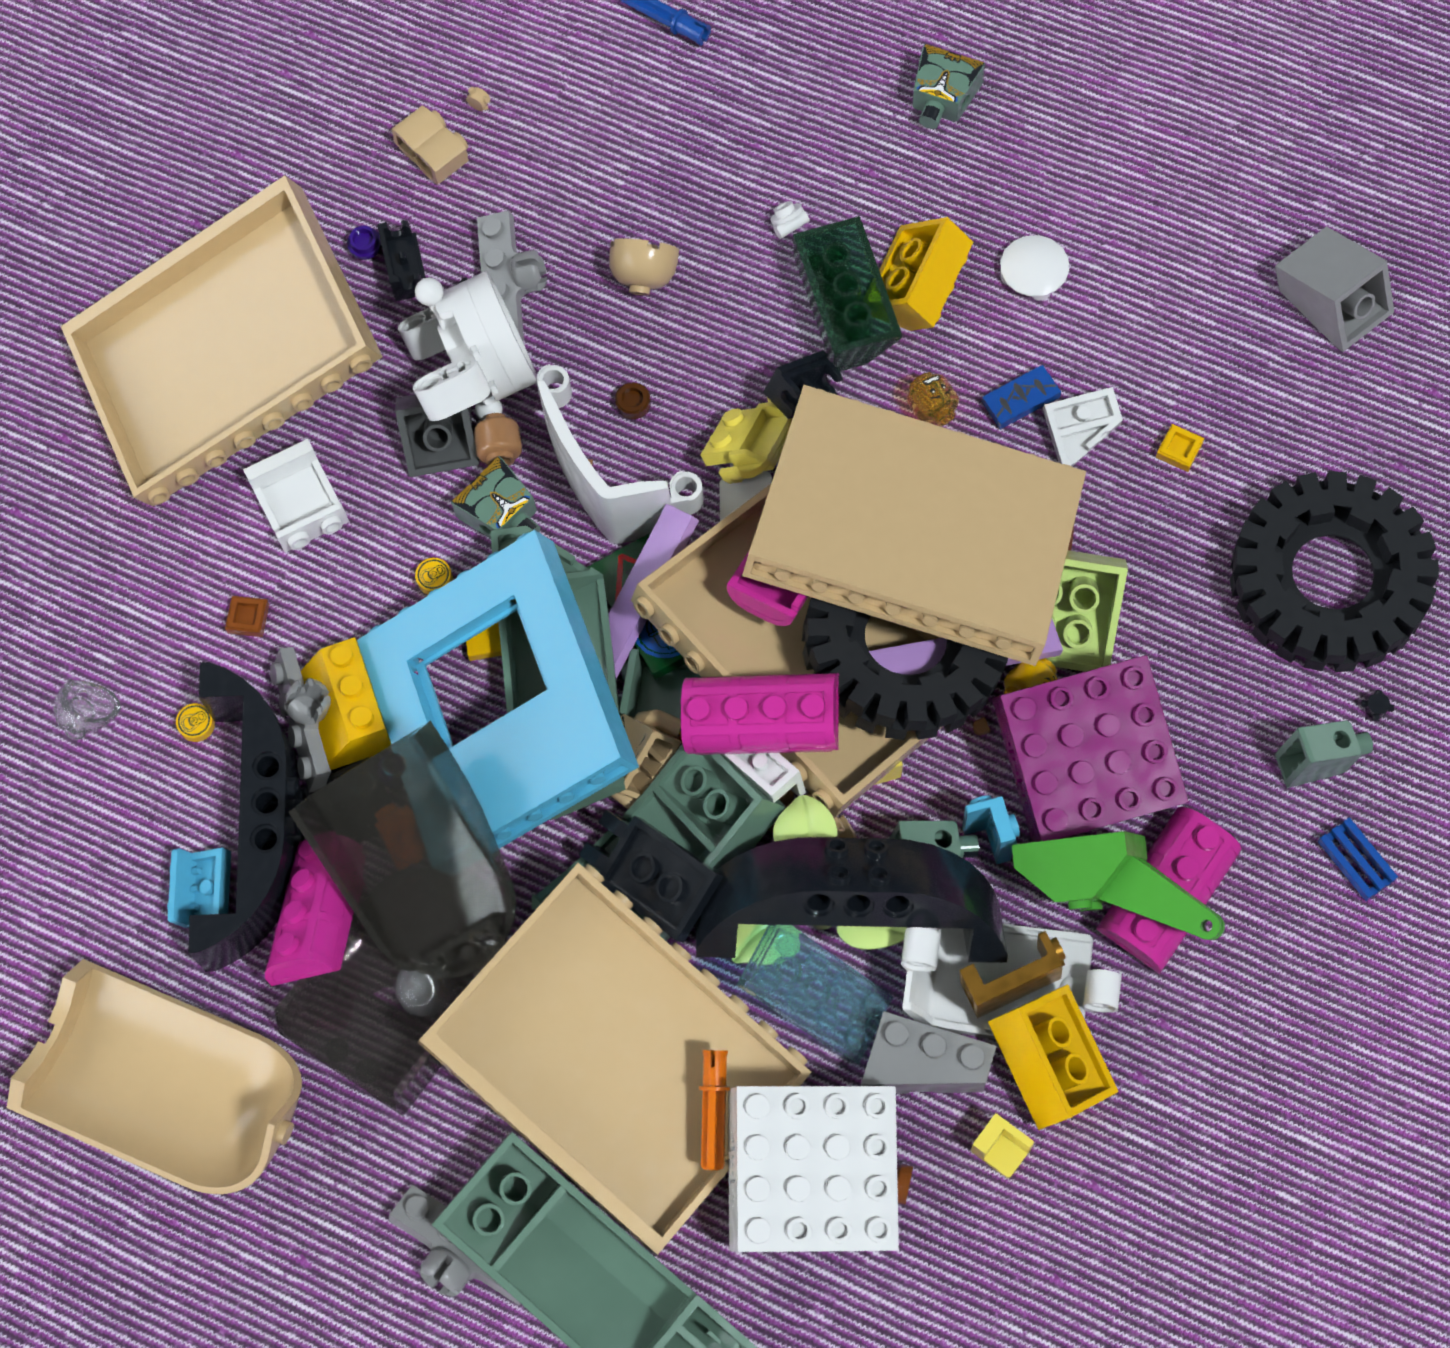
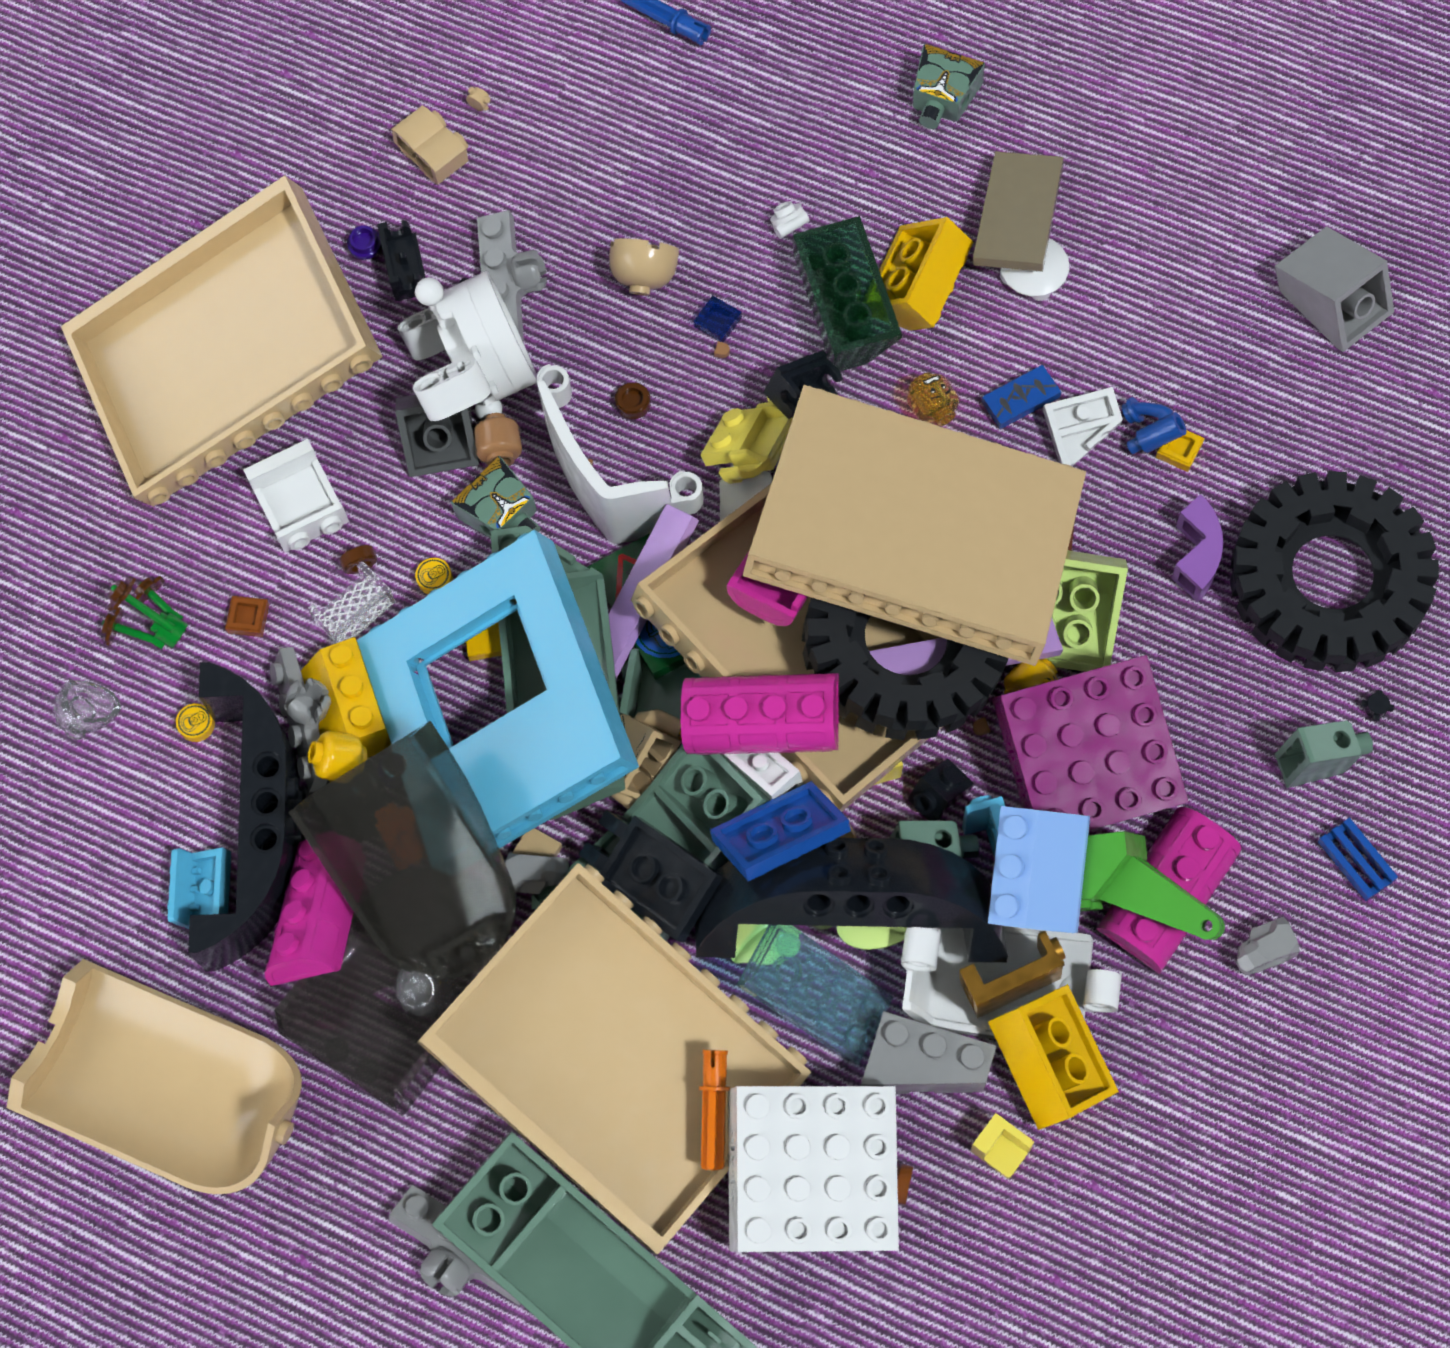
(167, 626): none -> plant
(335, 754): none -> yellow head
(353, 557): none -> reddish brown tile
(354, 607): none -> clear panel
(535, 872): none -> light grey rock
(537, 844): none -> tan tile
(717, 319): none -> clear blue tile
(722, 350): none -> medium nougat piece
(780, 830): none -> blue plate
(939, 790): none -> black bracket
(1018, 211): none -> dark tan tile
(1039, 869): none -> light blue slope
(1157, 434): none -> blue plant
(1198, 568): none -> medium lavender brick
(1267, 947): none -> light grey rock

